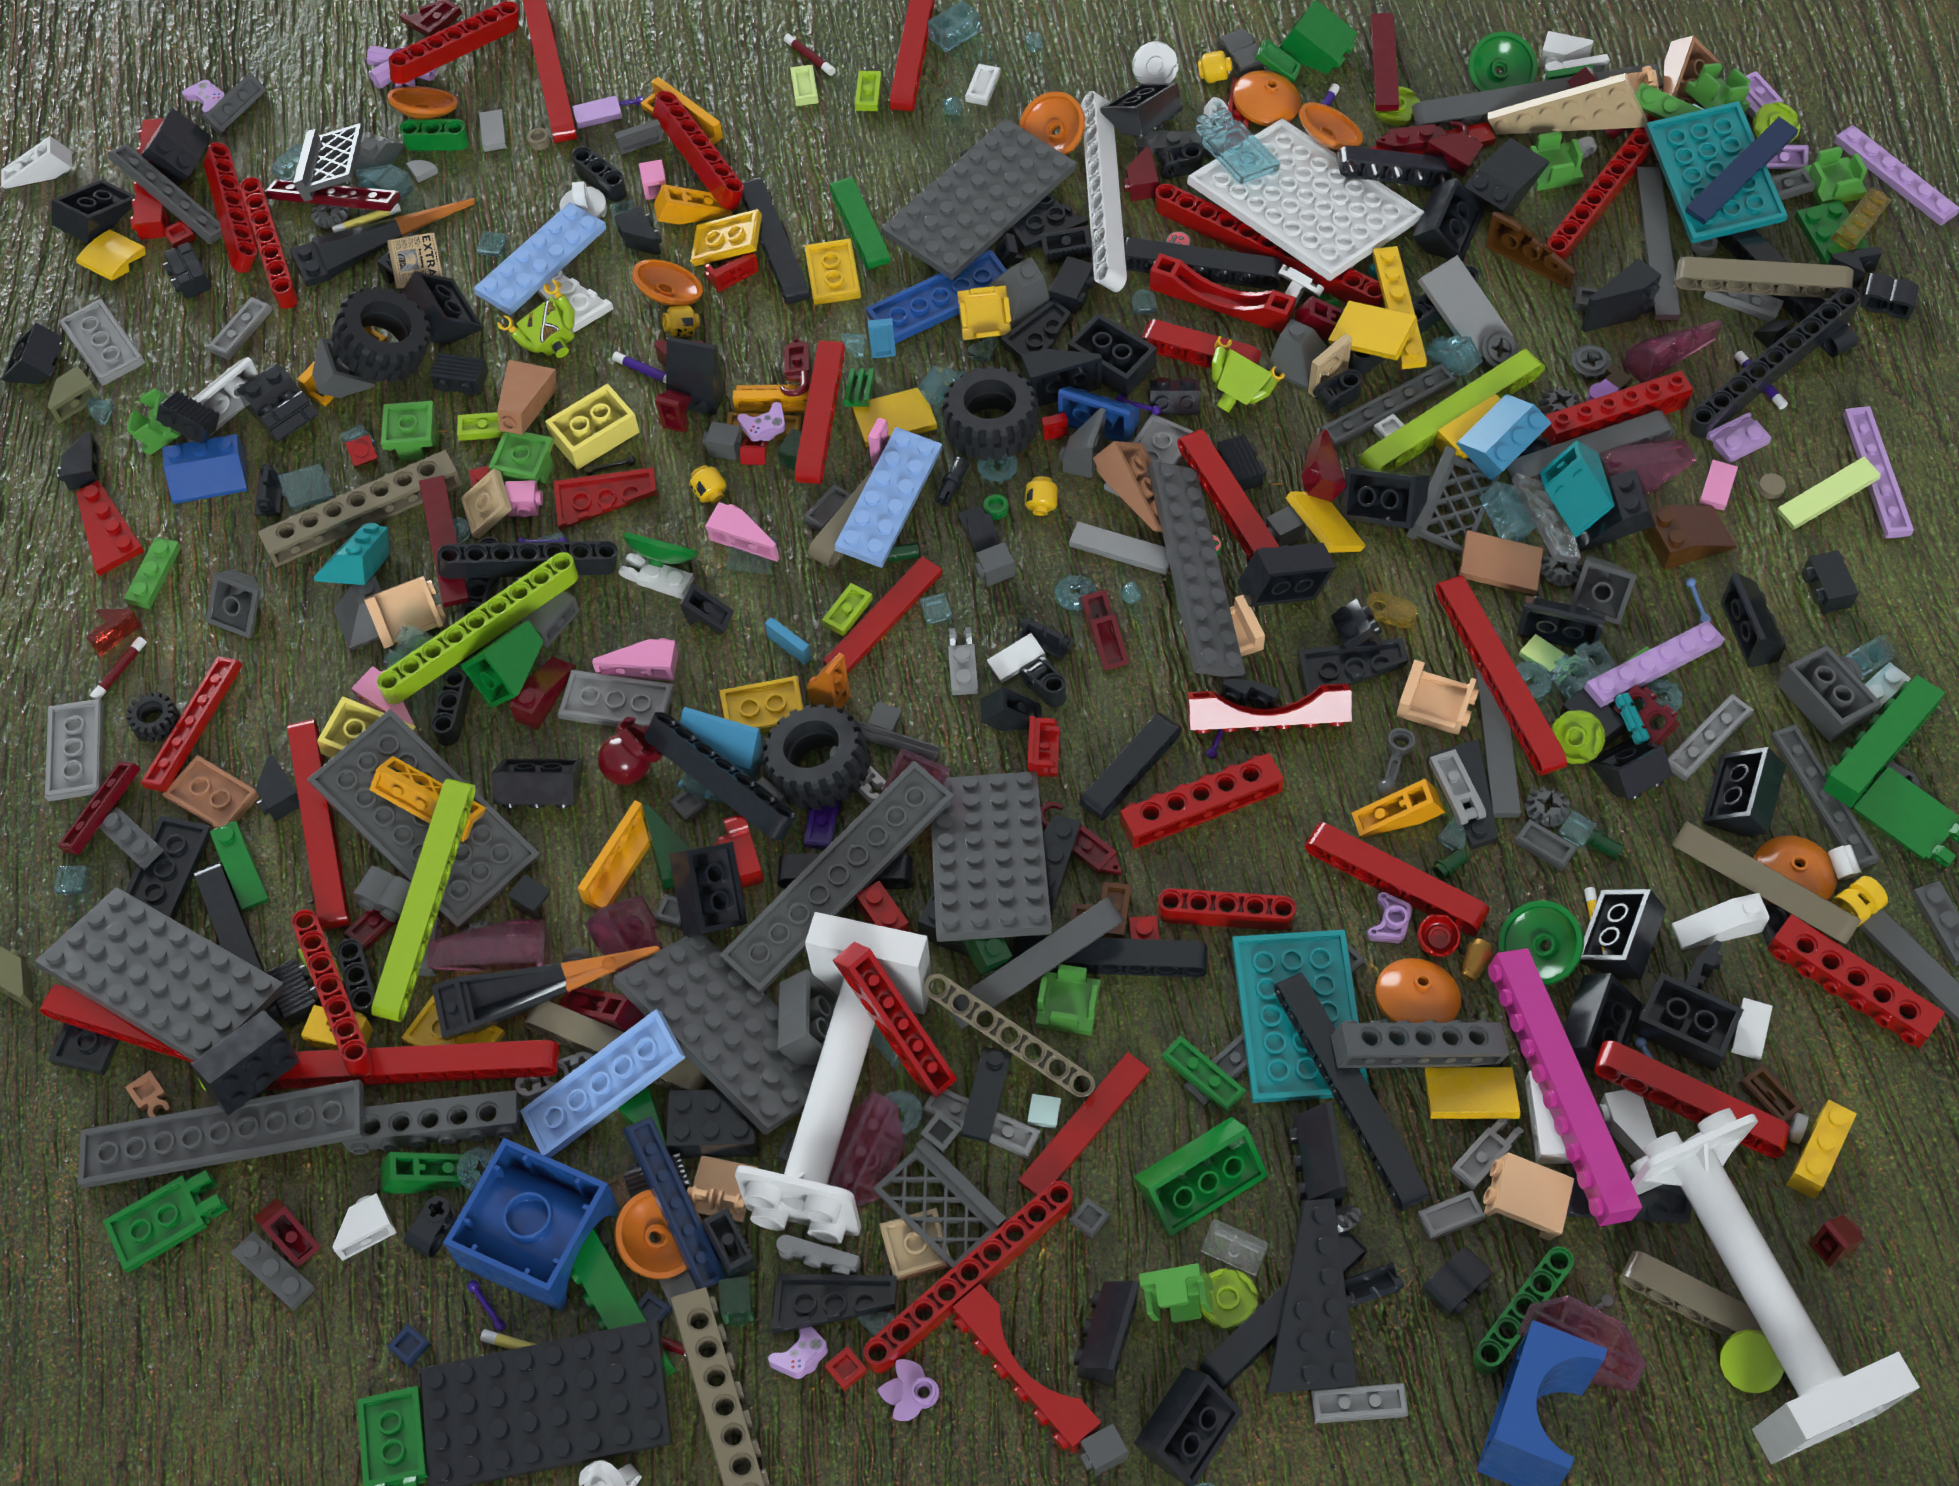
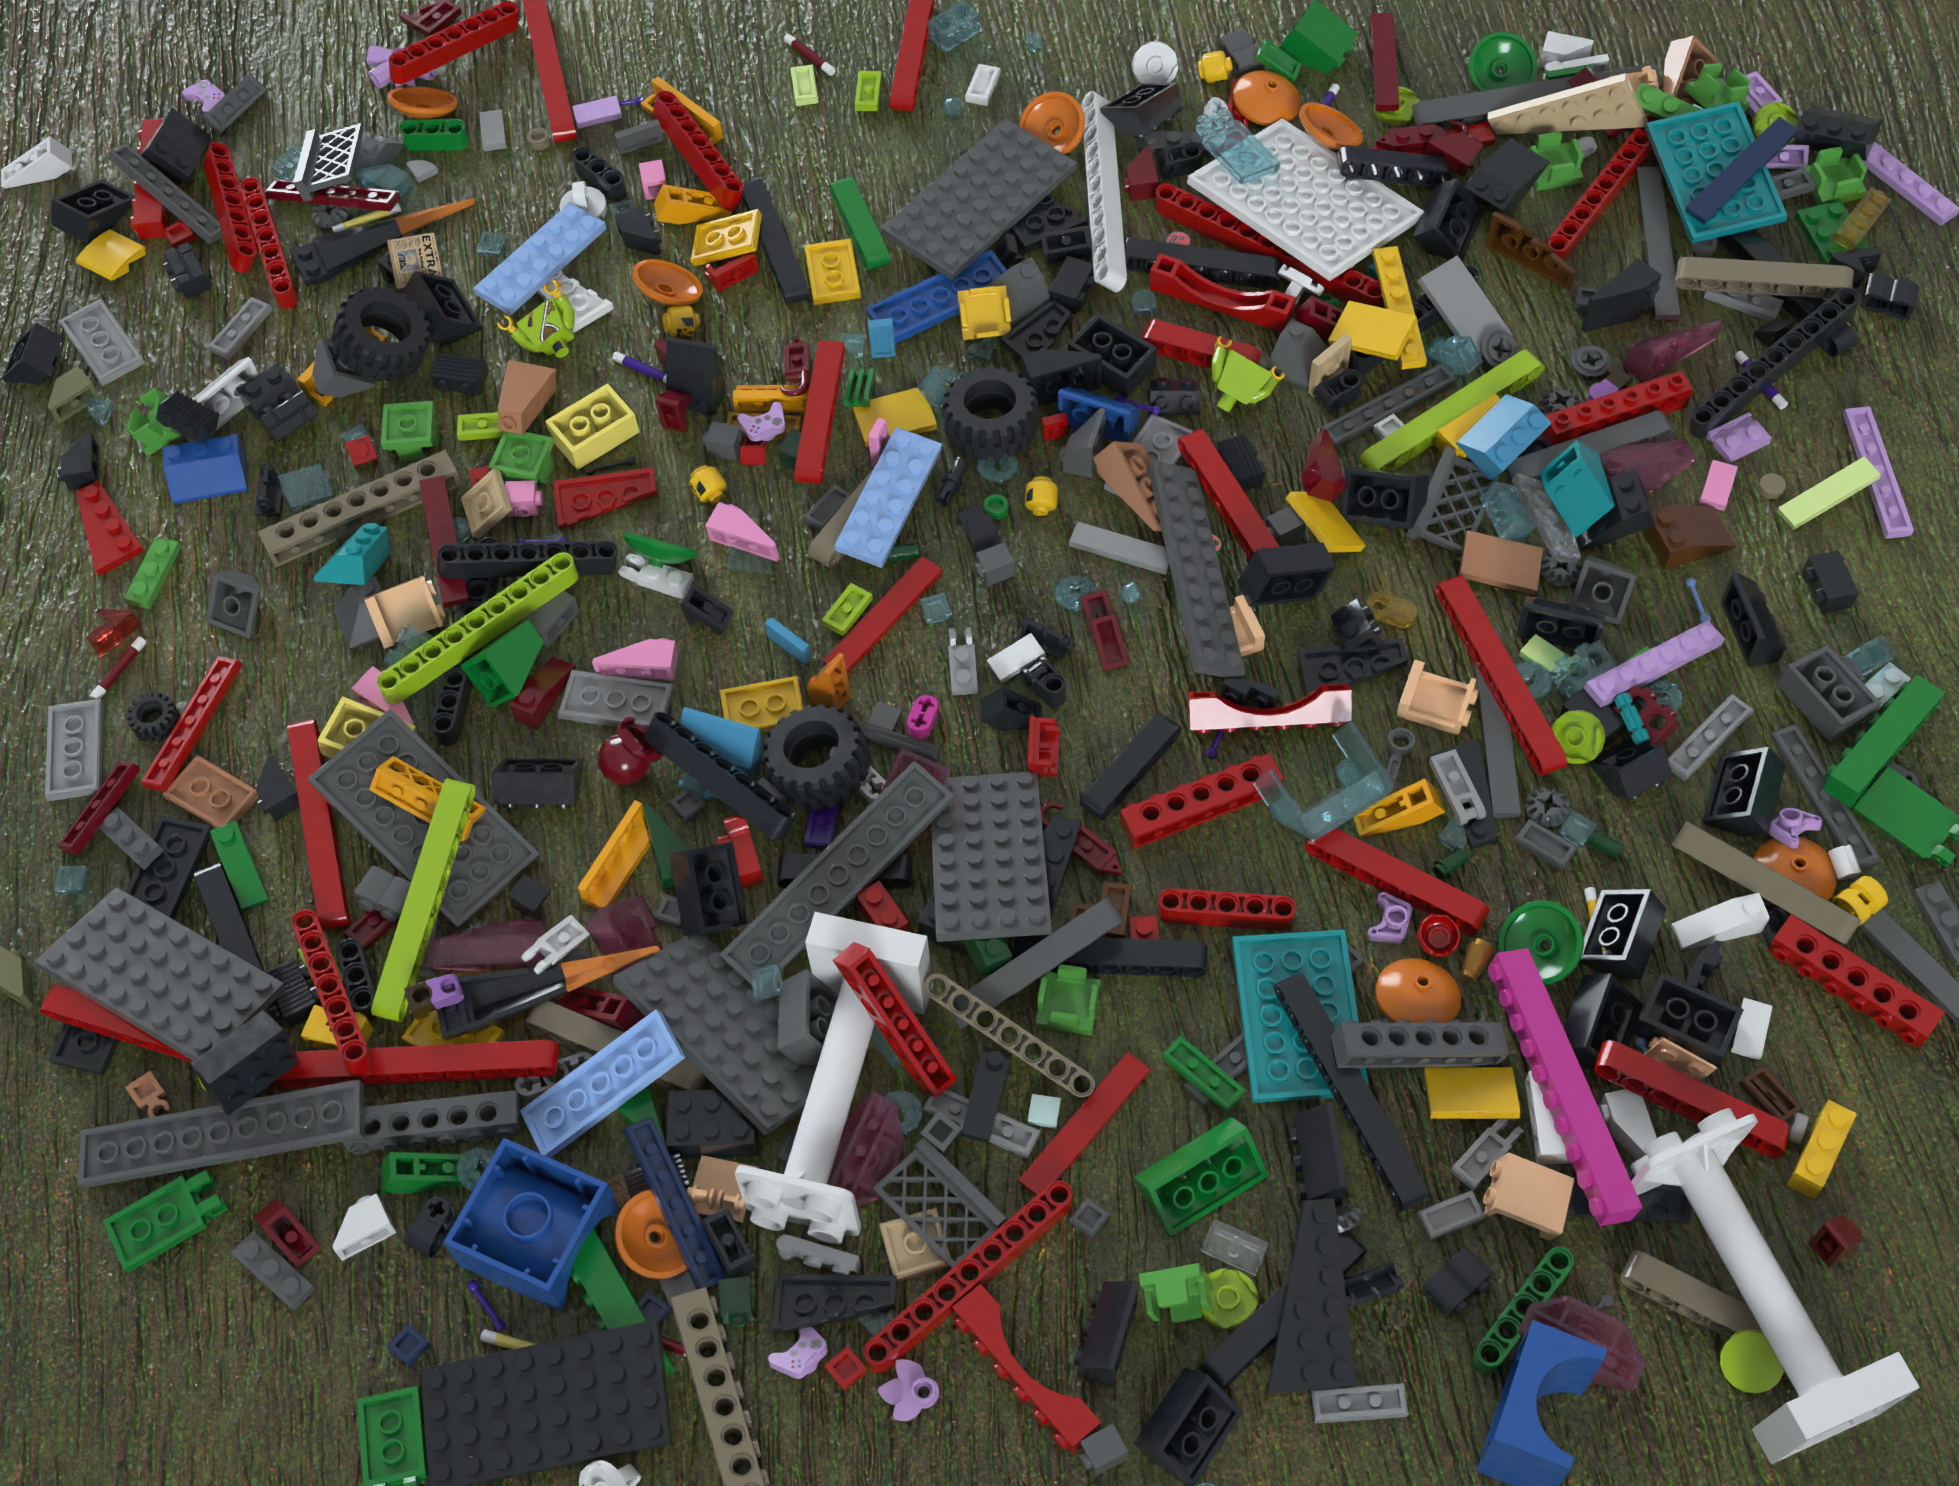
(433, 995): none -> leg
(557, 943): none -> white hinge
(766, 982): none -> clear light blue tile
(927, 718): none -> dark pink beam
(1362, 782): none -> clear light blue windscreen
(1679, 1058): none -> light nougat hinge
(1792, 823): none -> lavender piece
(1831, 128): none -> black slope

